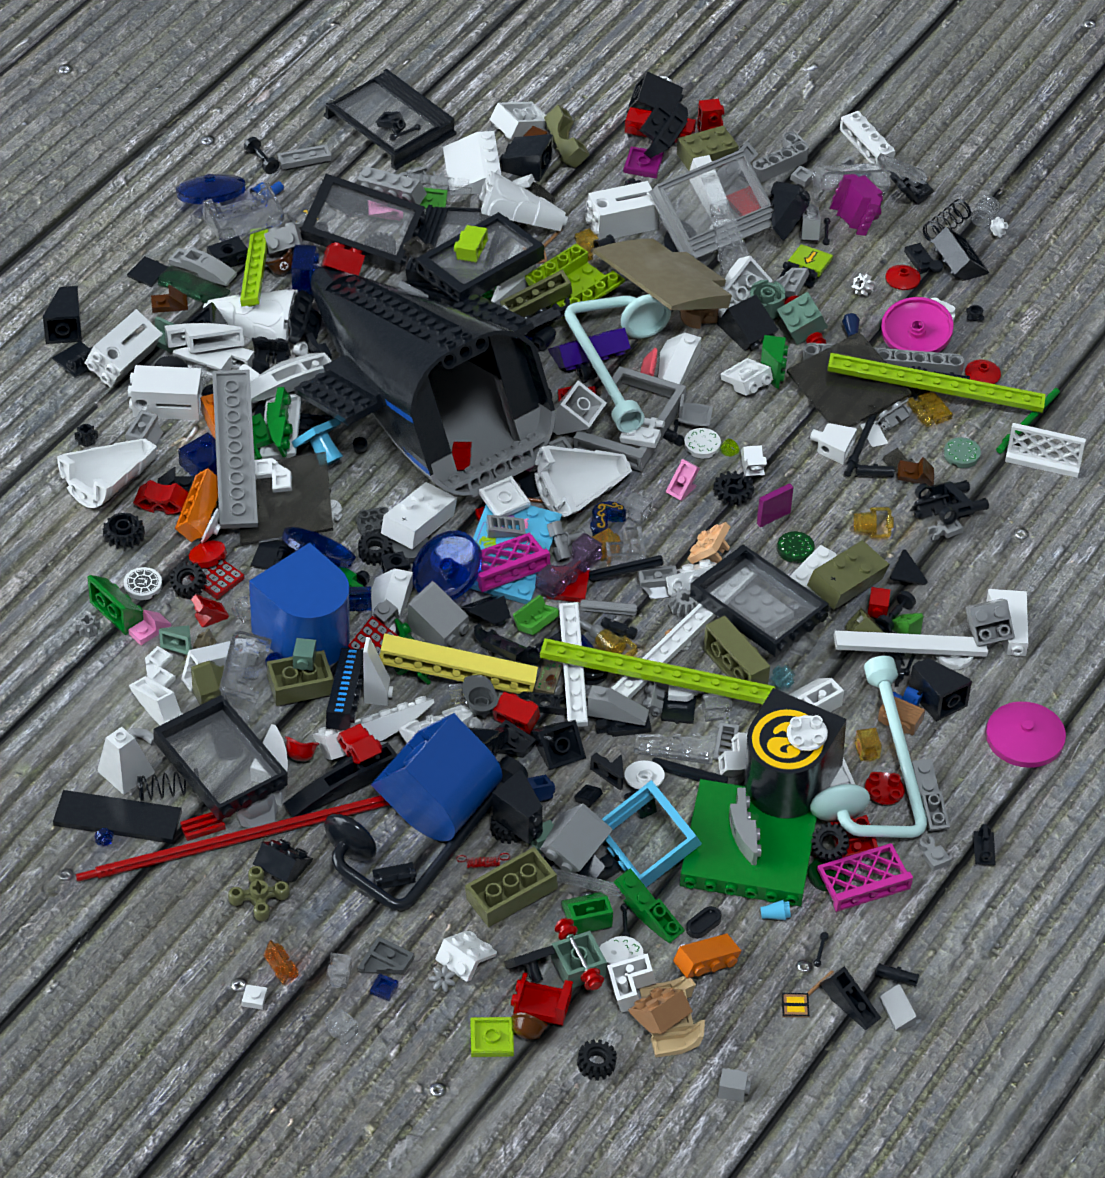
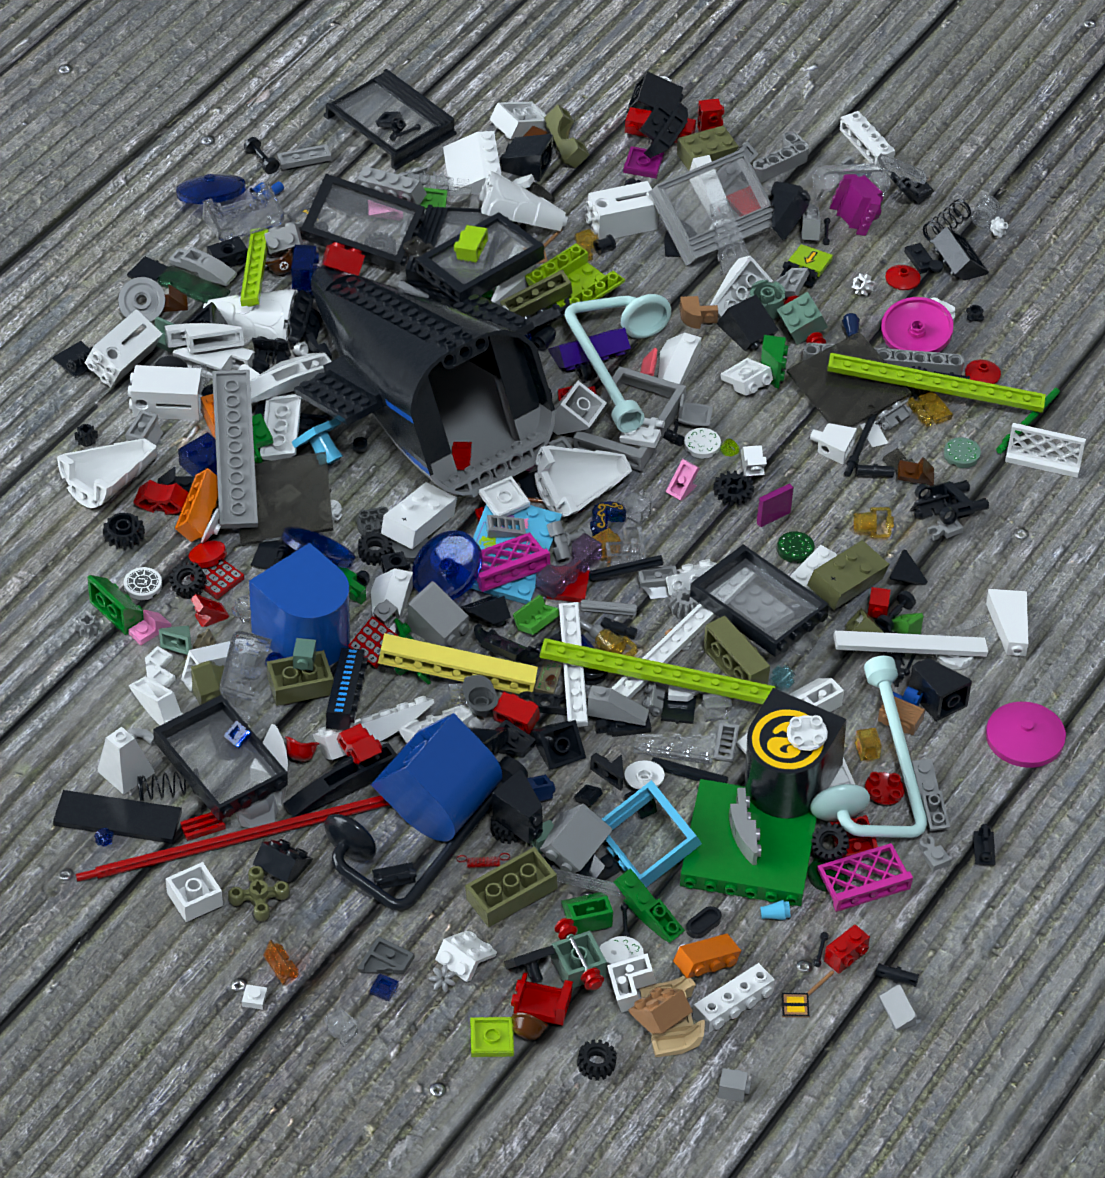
(63, 317): black slope -> none
(139, 288): none -> light grey gear
(194, 892): none -> white brick
(237, 734): none -> clear blue plate
(278, 422): green slope -> none
(280, 476): white tile -> none
(339, 970): clear brick -> none
(360, 598): clear blue plate -> none
(376, 679): white wedge -> none
(668, 276): dark tan slope -> none
(709, 543): light nougat plate -> none
(734, 762): white brick -> none
(734, 998): none -> white brick
(802, 176): light grey tile -> none
(847, 949): none -> red brick
(850, 998): black slope -> none
(990, 621): light grey slope -> none

